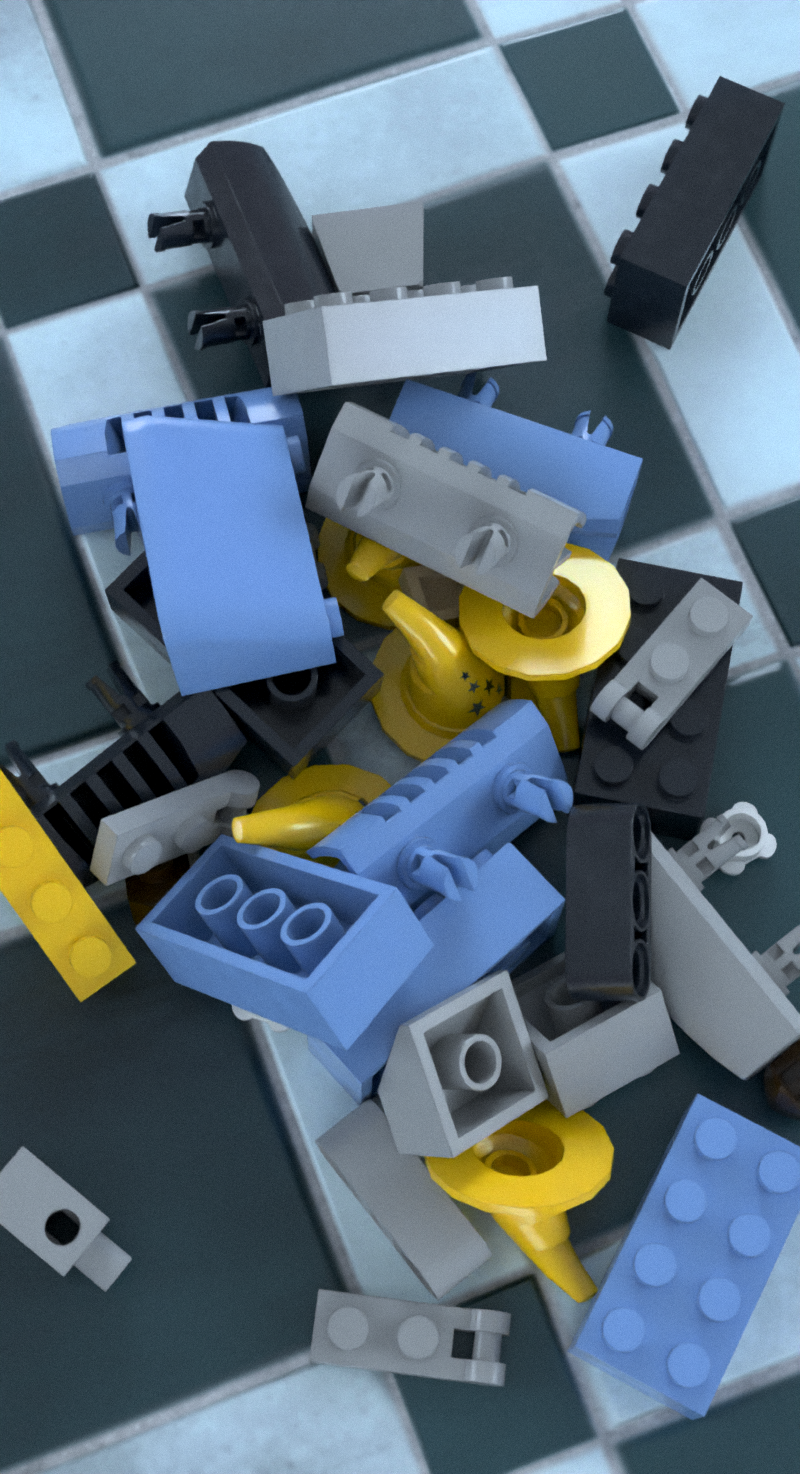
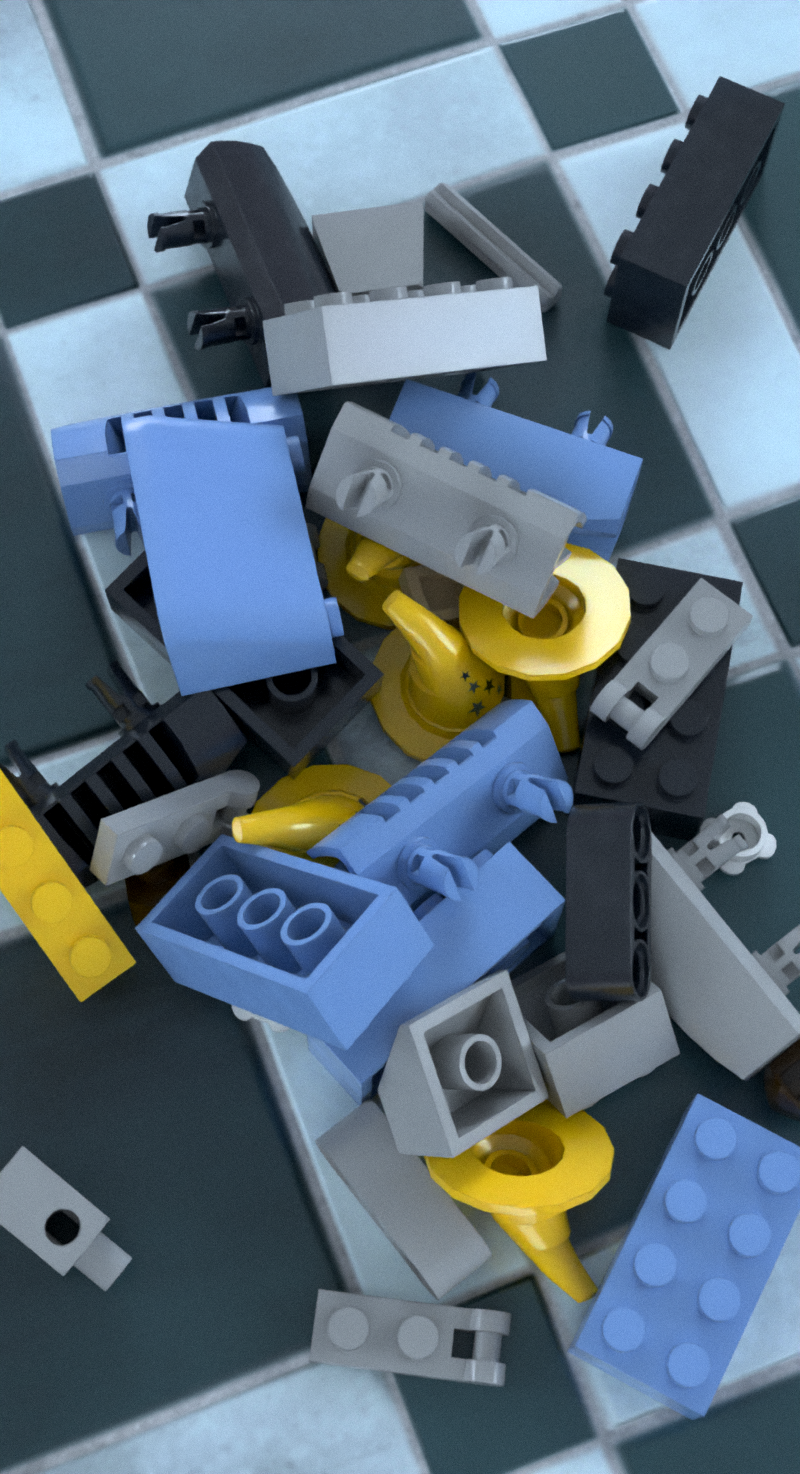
(490, 243): none -> light grey axle

